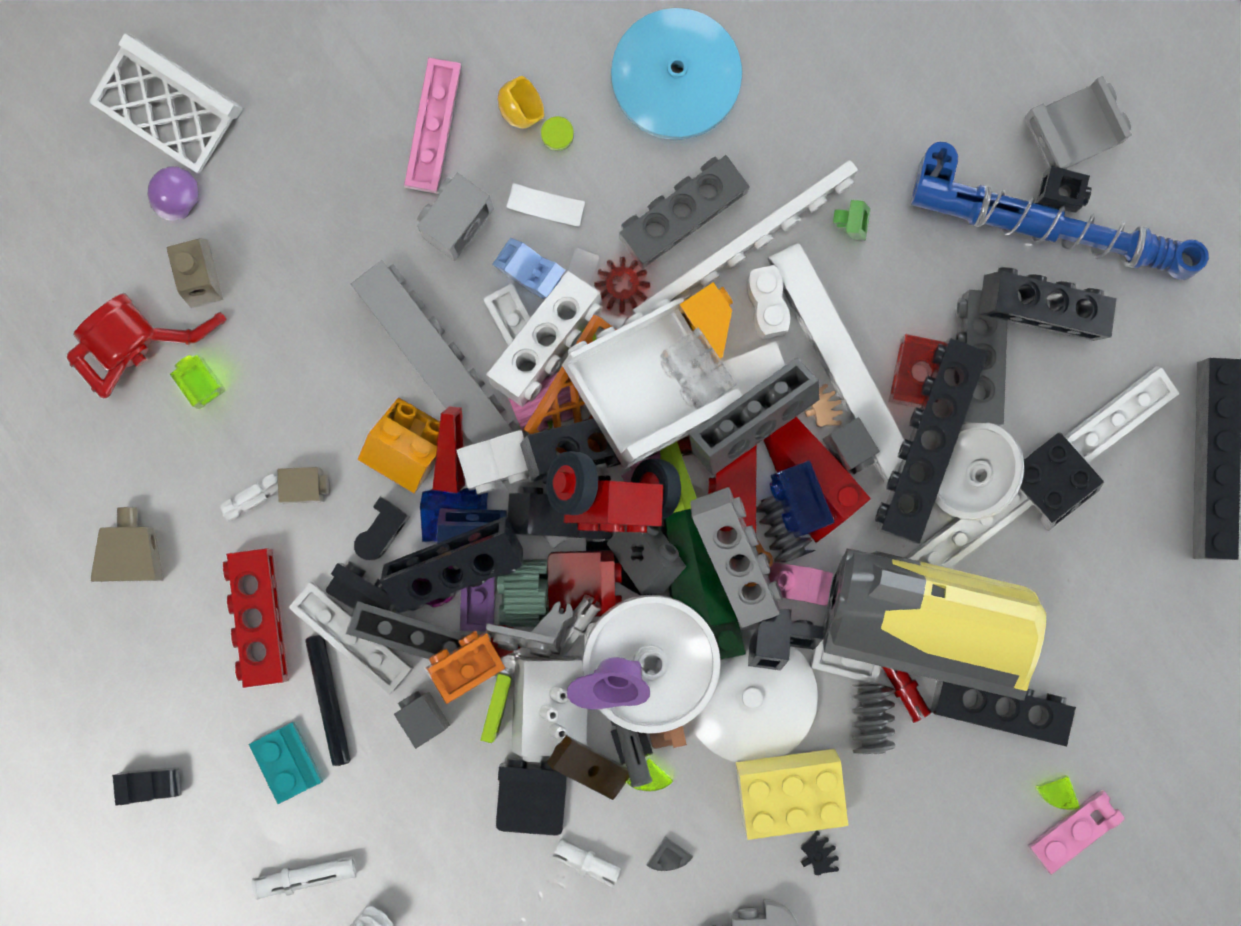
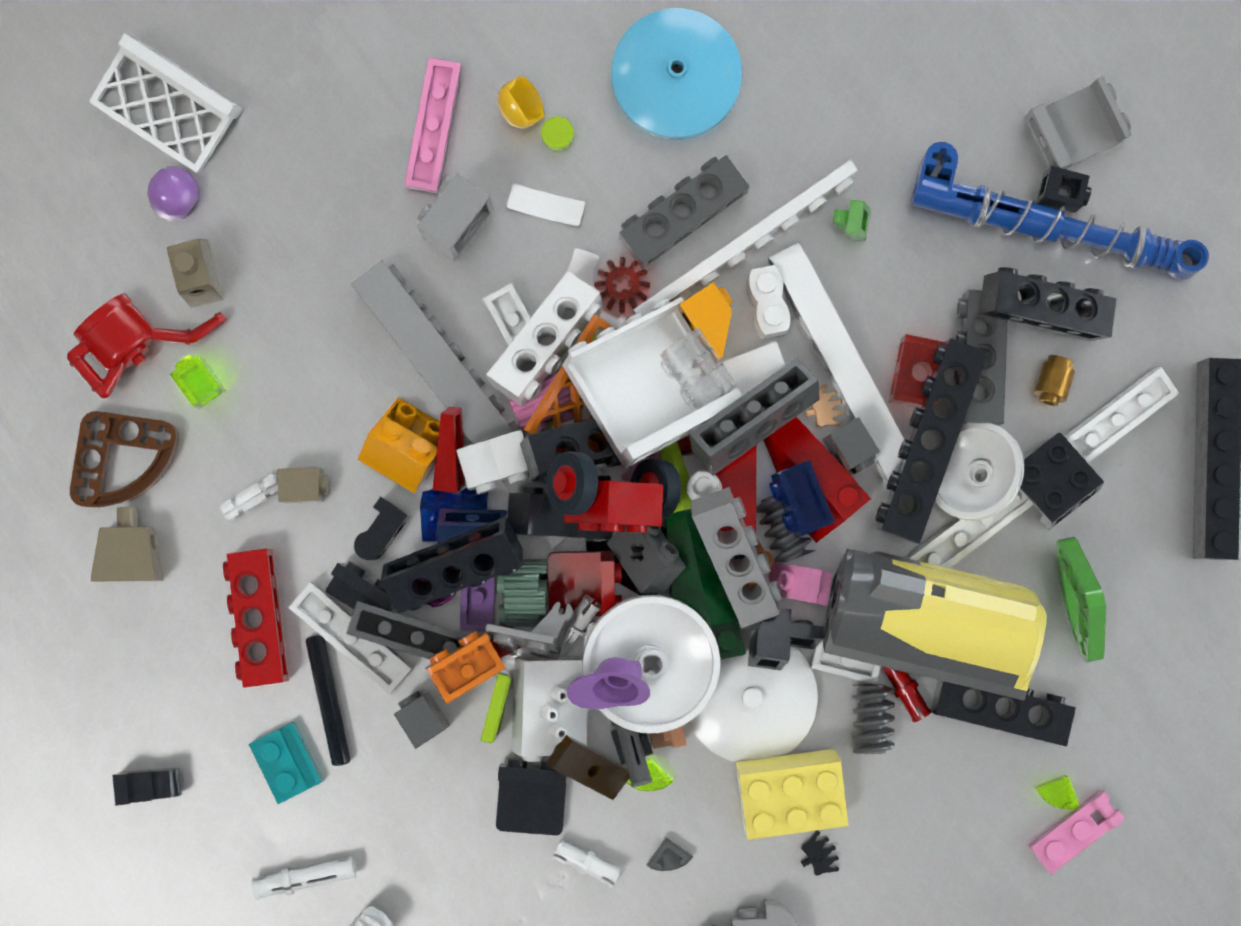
(113, 435): none -> reddish brown beam
(528, 268): light blue brick -> none
(702, 484): none -> white tile
(1054, 380): none -> pearl gold brick
(1082, 599): none -> bright green beam

